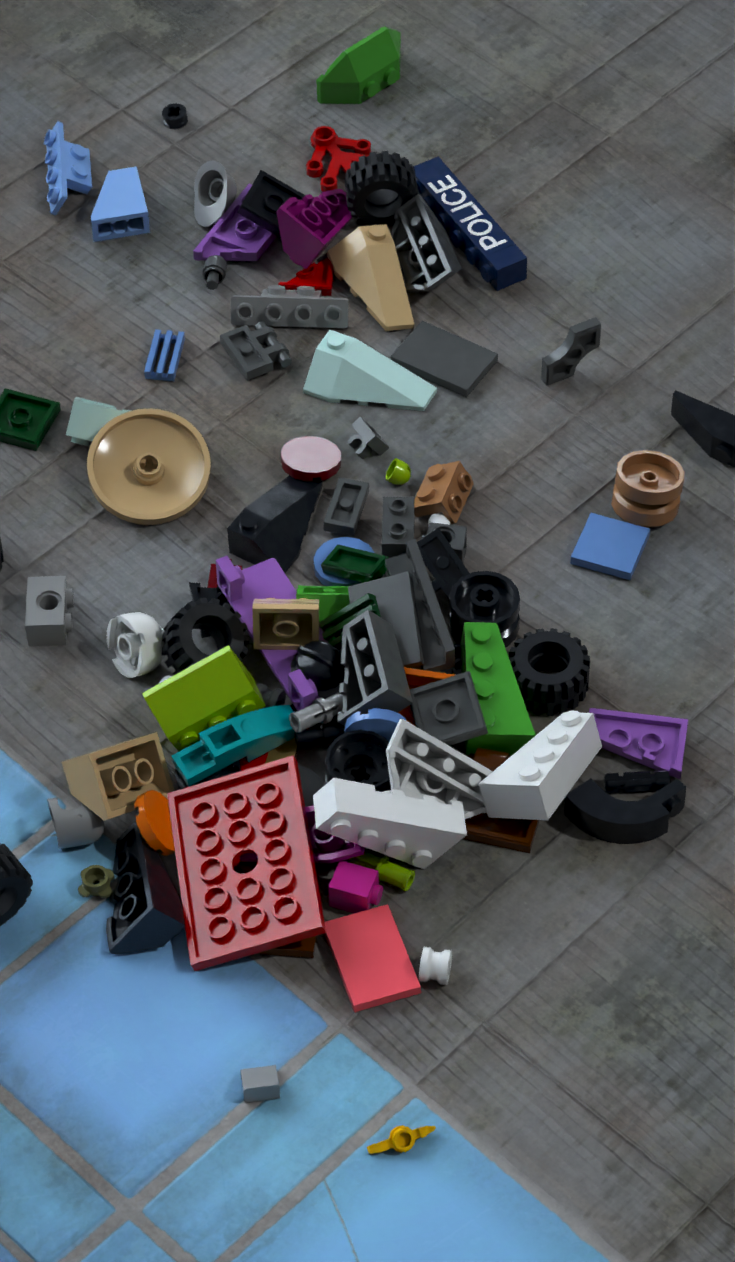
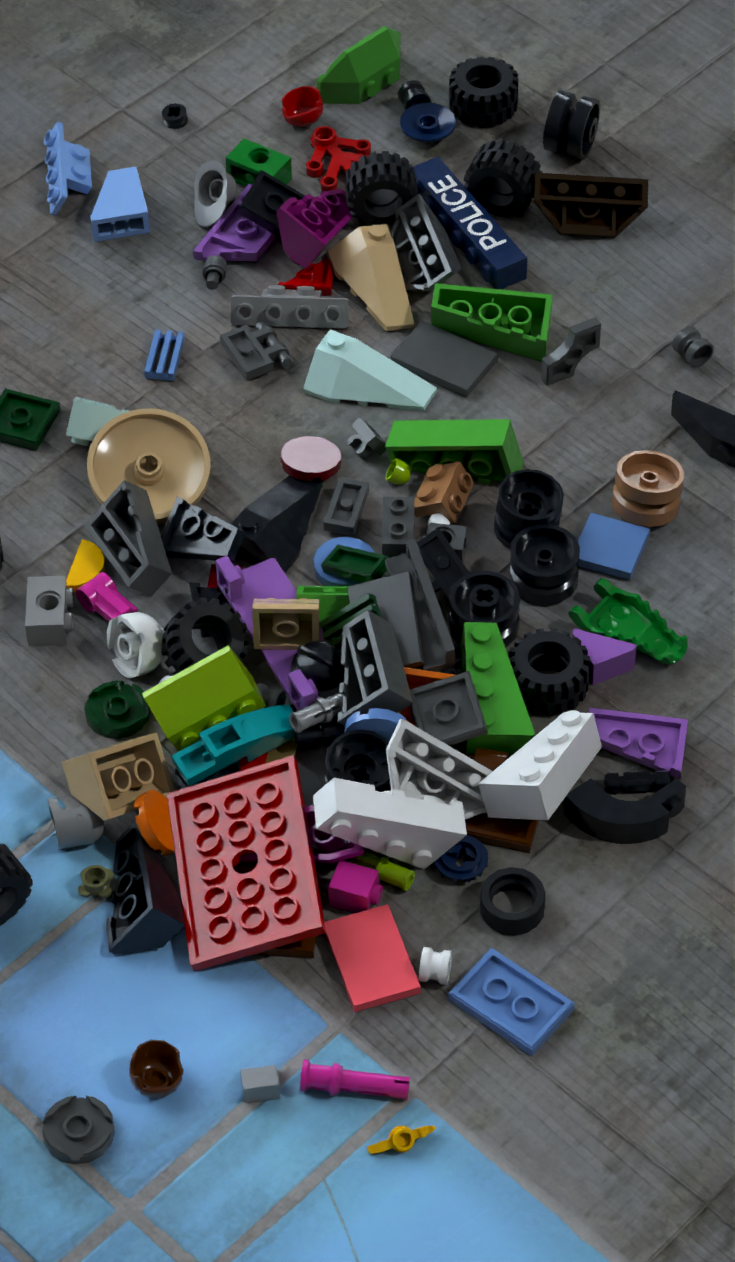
(78, 1129): none -> dark grey tile
(86, 565): none -> yellow tile
(103, 597): none -> dark pink piece
(116, 709): none -> dark green tile
(131, 538): none -> dark grey wedge
(156, 1069): none -> reddish brown hair
(199, 535): none -> black wing
(249, 158): none -> green brick
(302, 106): none -> red hair
(337, 1079): none -> dark pink pin
(412, 94): none -> black wheel
(427, 122): none -> dark blue dish
(475, 863): none -> dark blue gear
(482, 446): none -> bright green wedge
(483, 91): none -> black tyre
(495, 317): none -> bright green wedge
(502, 177): none -> black tyre
(511, 1001): none -> medium blue tile
(513, 879): none -> black tyre
(525, 501): none -> black wheel
(544, 564): none -> black wheel
(571, 124): none -> black wheel
(590, 203): none -> dark brown wedge
(607, 655): none -> medium lavender slope
(631, 620): none -> green animal
(696, 350): none -> dark grey wheel

